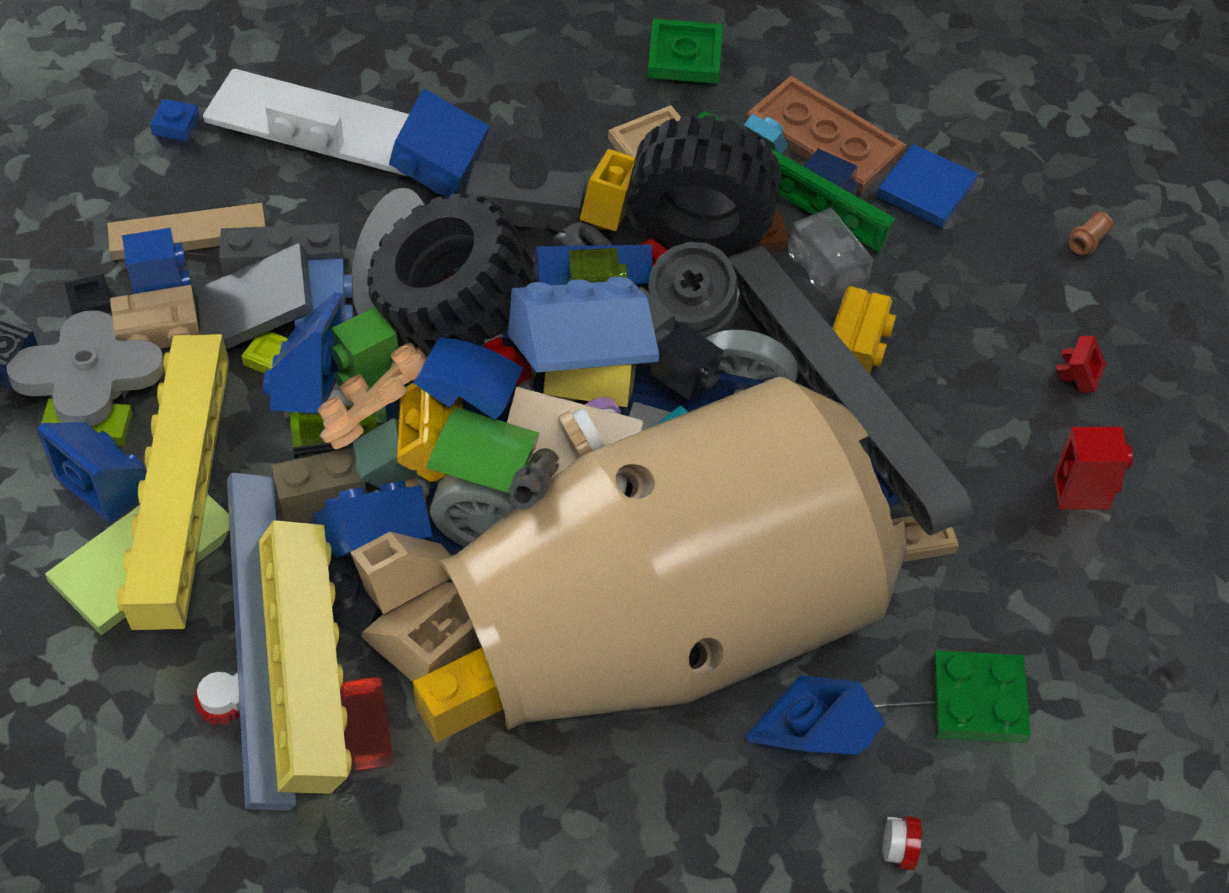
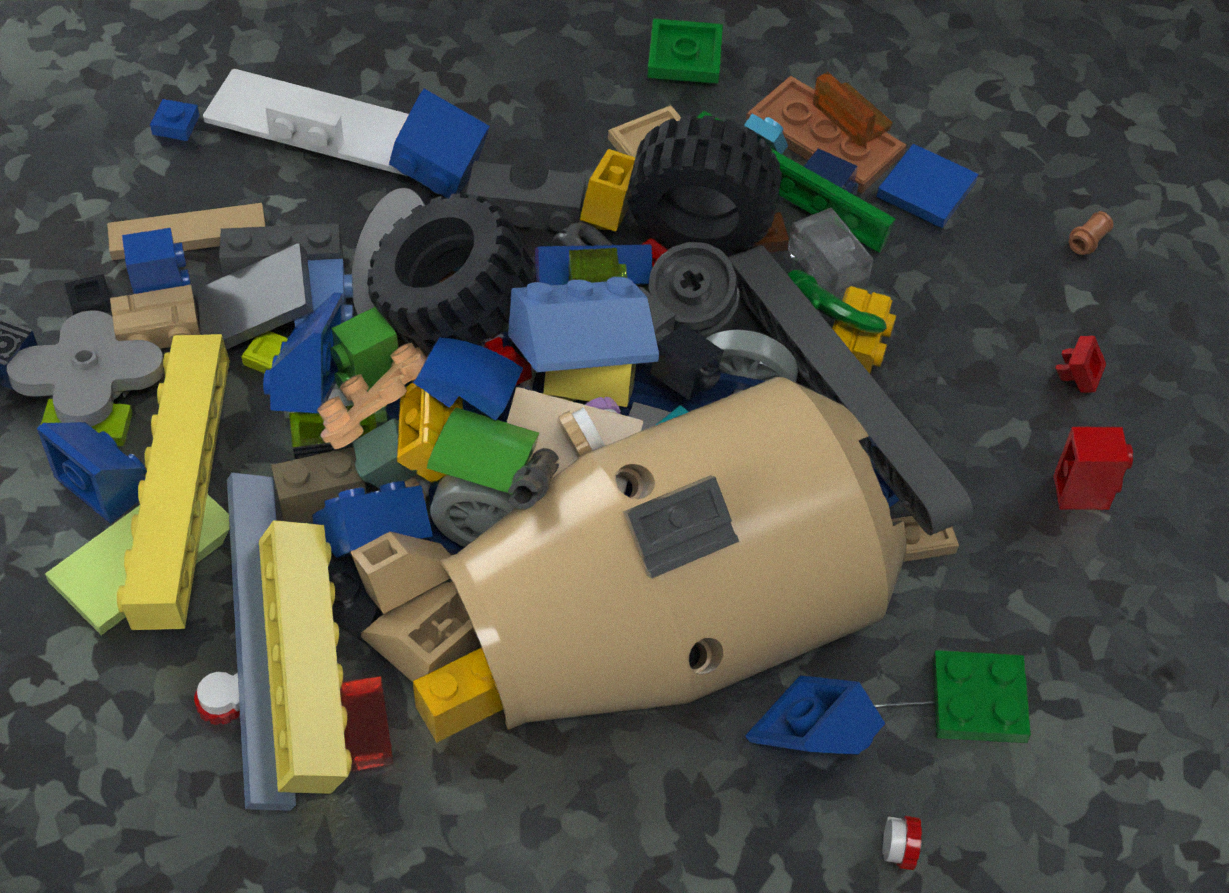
(681, 526): none -> dark grey plate
(834, 307): none -> green plant
(849, 110): none -> clear orange panel

